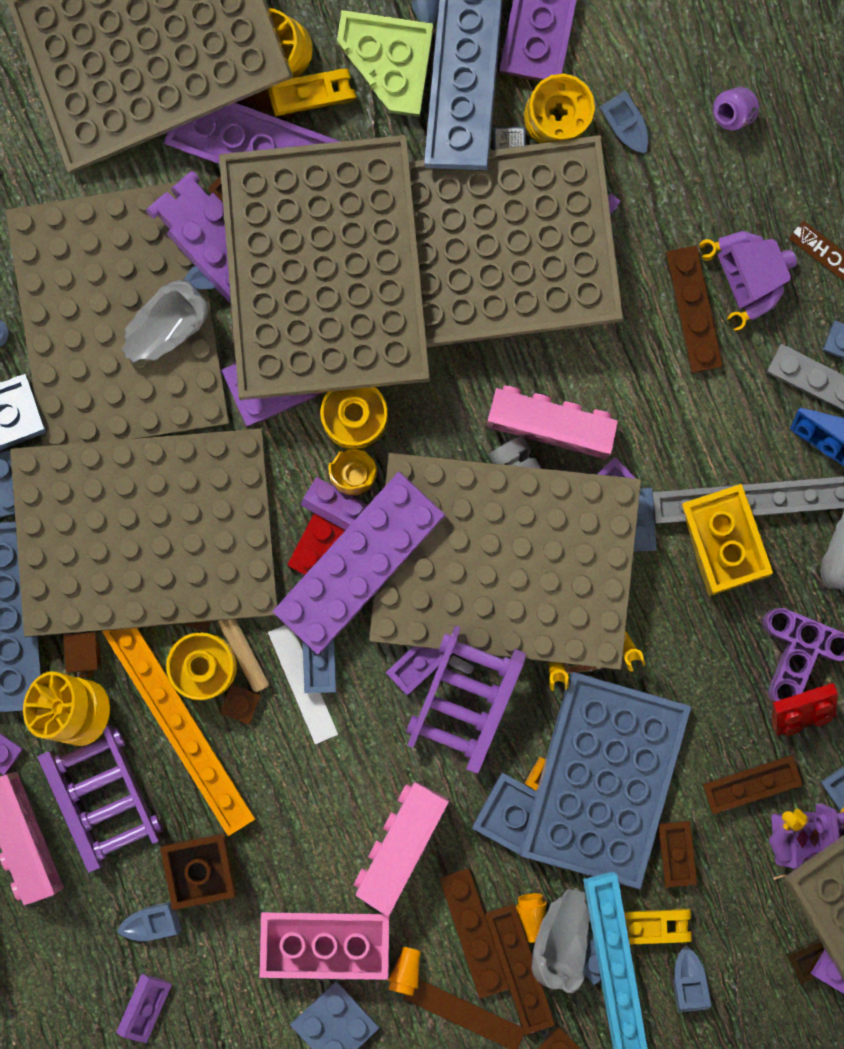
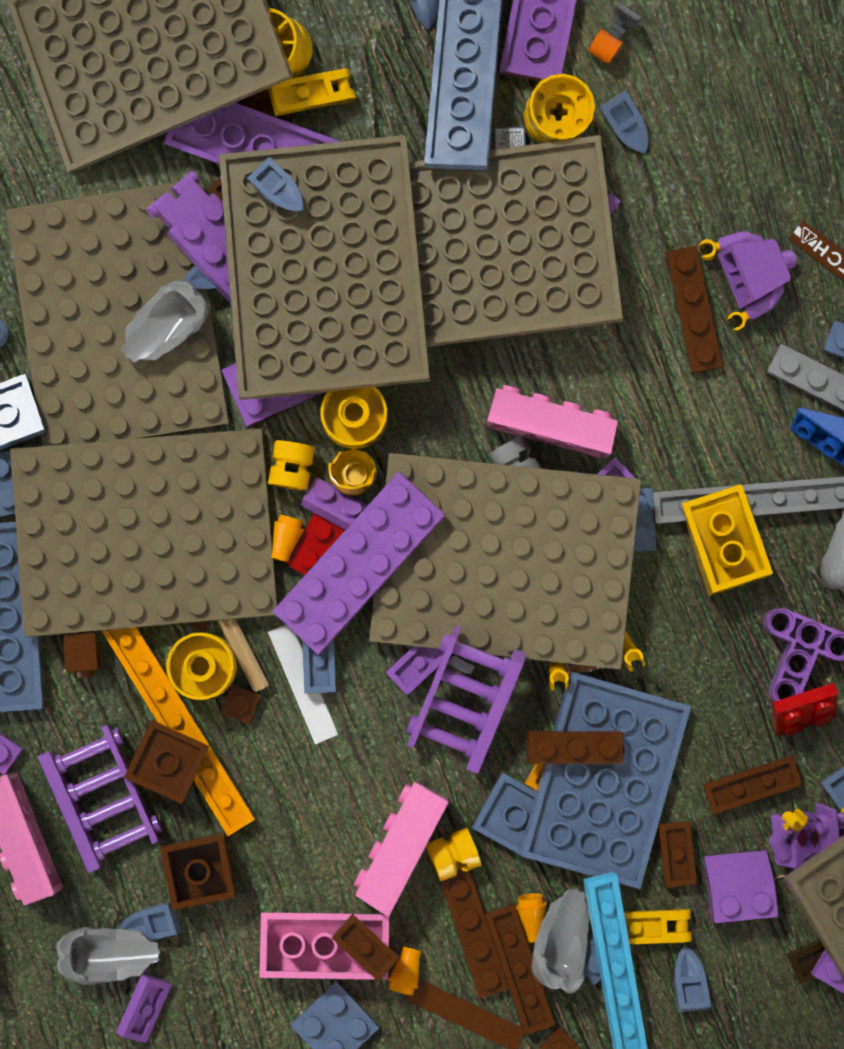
(66, 709): yellow wheel -> none
(105, 955): none -> light grey hair
(166, 762): none -> reddish brown plate
(276, 186): none -> sand blue plate
(285, 537): none -> light orange cone
(295, 455): none -> yellow wheel
(365, 947): none -> reddish brown plate
(389, 57): yellowish green plate -> none
(453, 854): none -> yellow wheel
(574, 747): none -> reddish brown plate
(609, 41): none -> leg
(735, 108): medium lavender head -> none
(740, 886): none -> medium lavender slope

